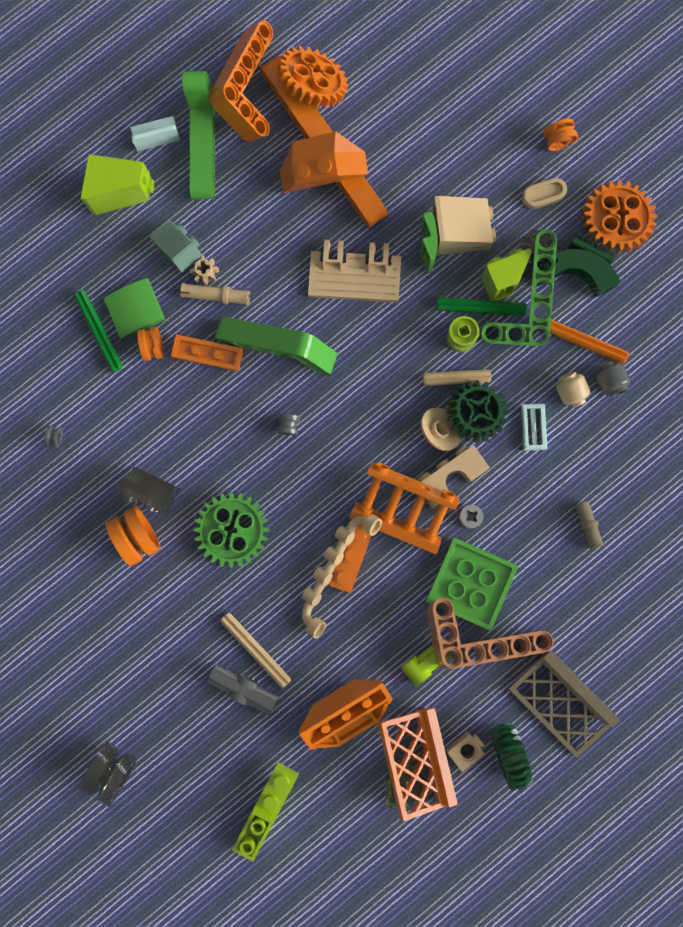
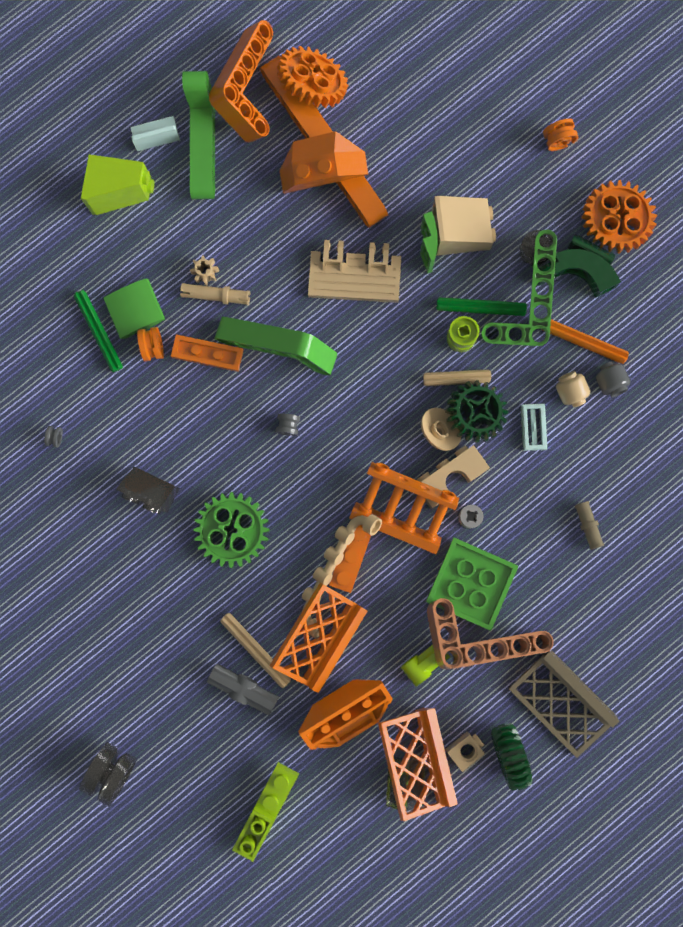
(132, 536): orange wheel -> none
(175, 245): sand green brick -> none
(331, 644): none -> orange fence
(504, 274): lime slope -> none
(544, 193): tan tile -> none

